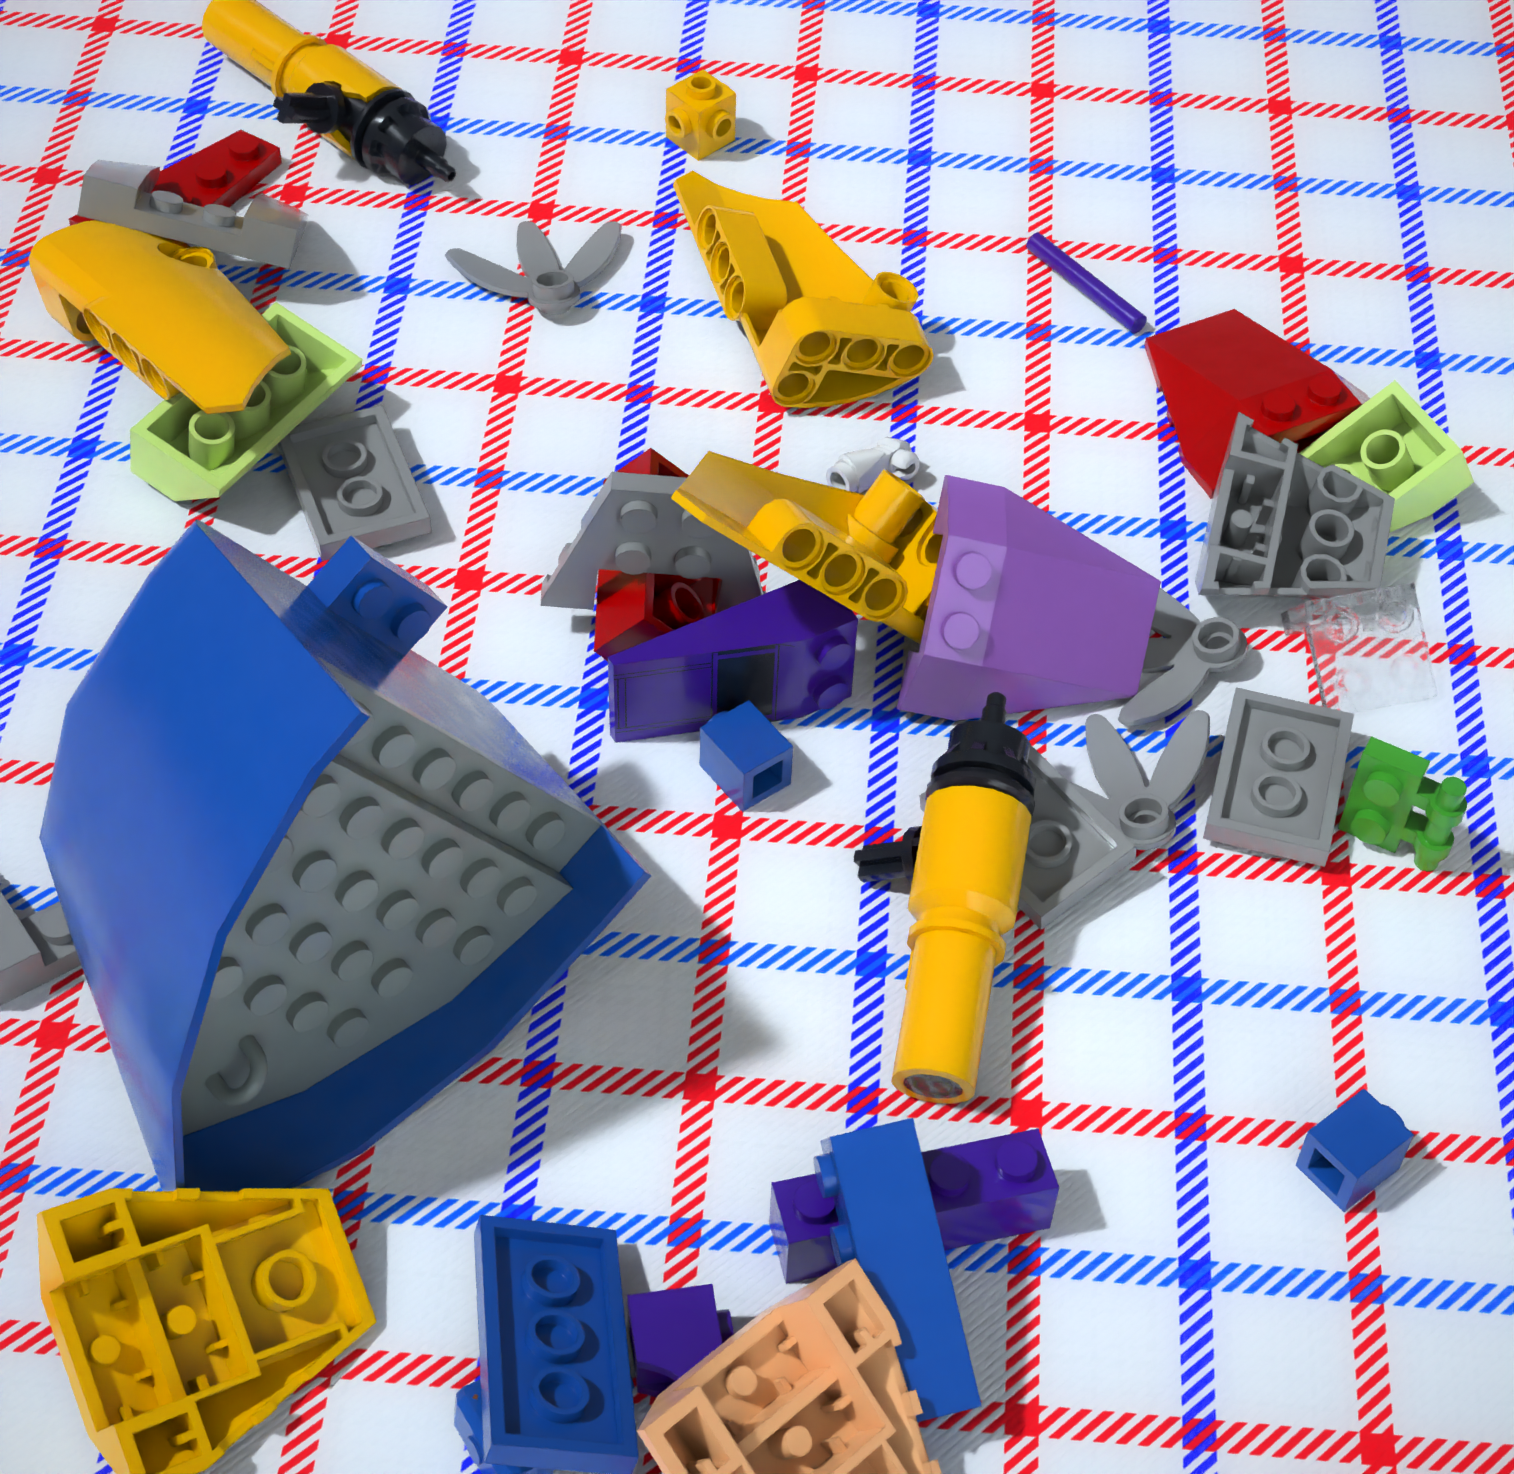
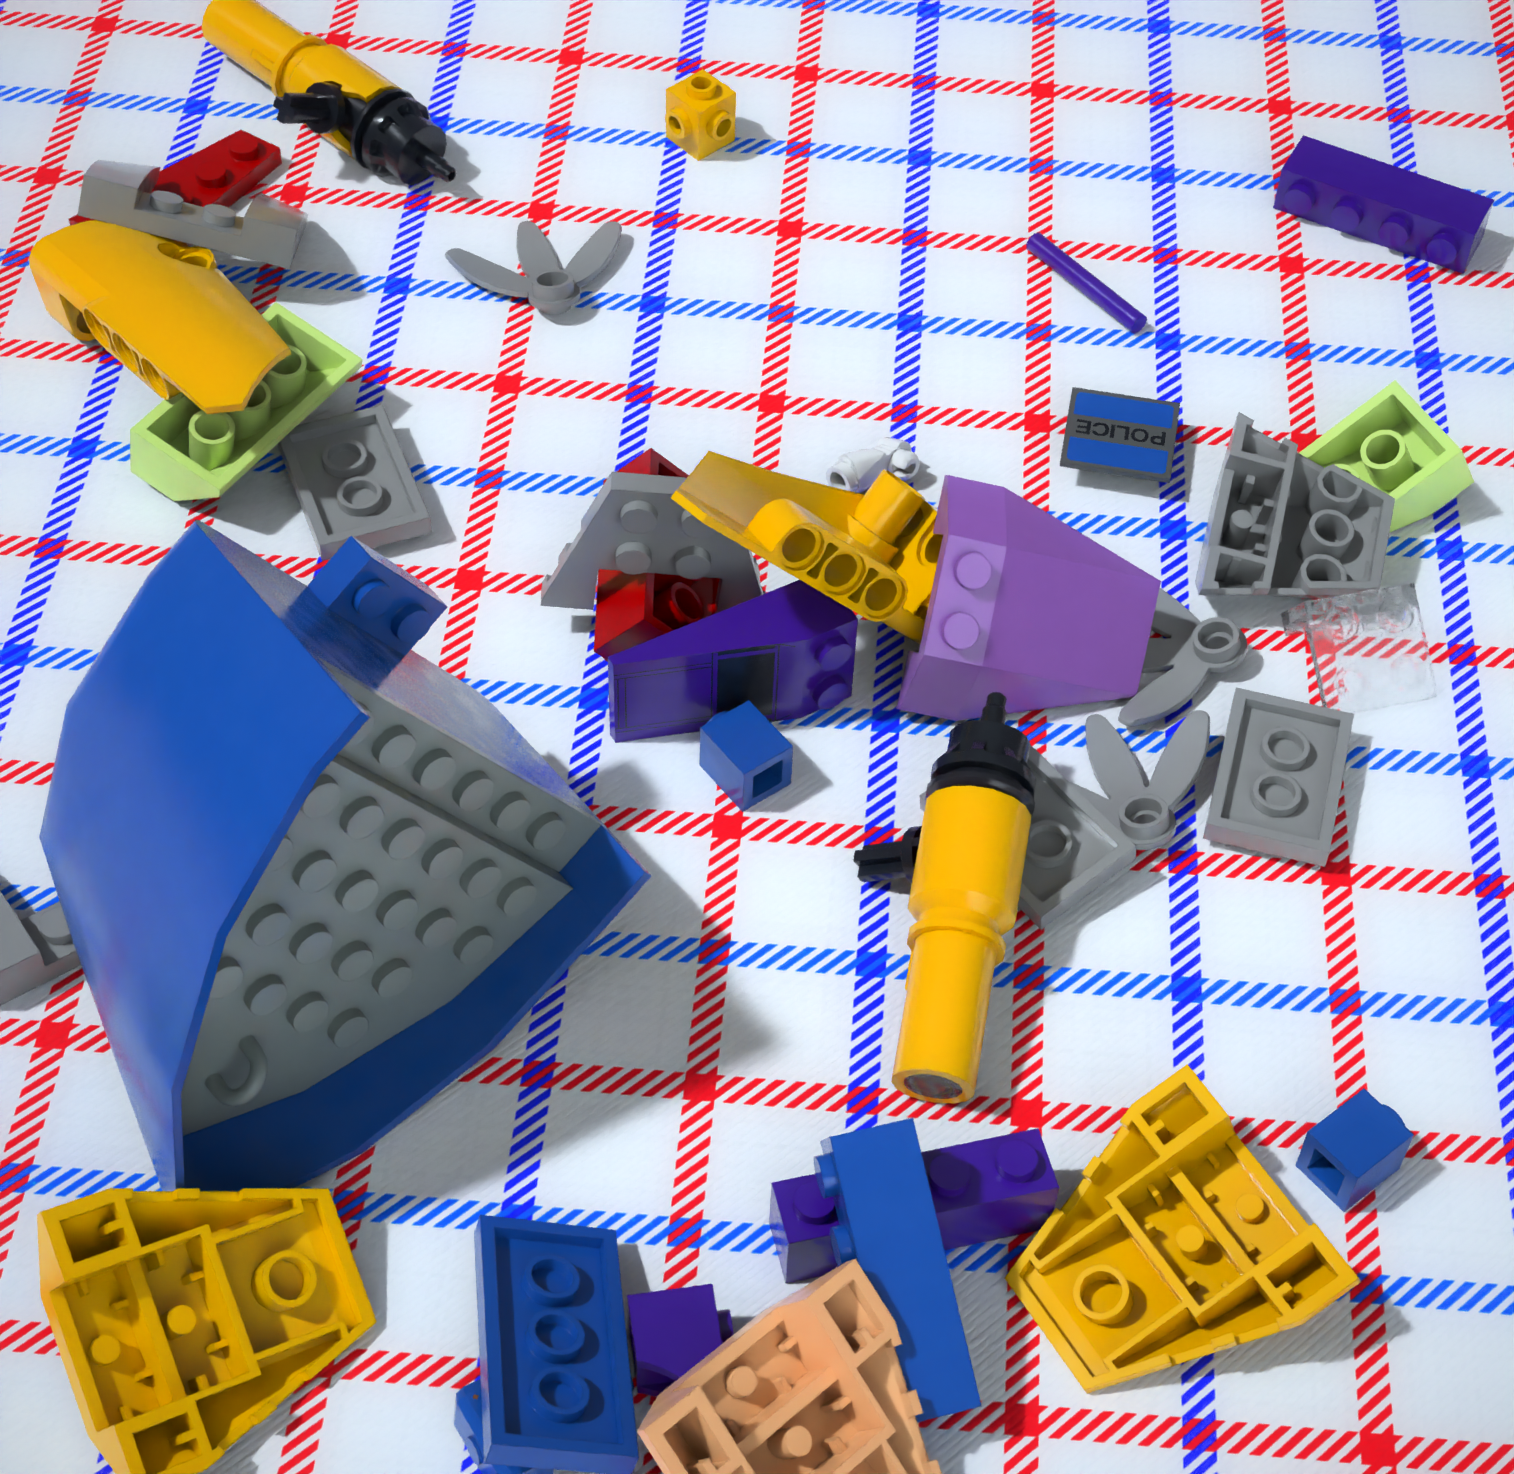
(805, 305): yellow panel -> none
(1120, 435): none -> piece
(1172, 1247): none -> yellow wedge
(1235, 367): red wedge -> none
(1383, 204): none -> dark purple brick
(1383, 802): bright green plate -> none

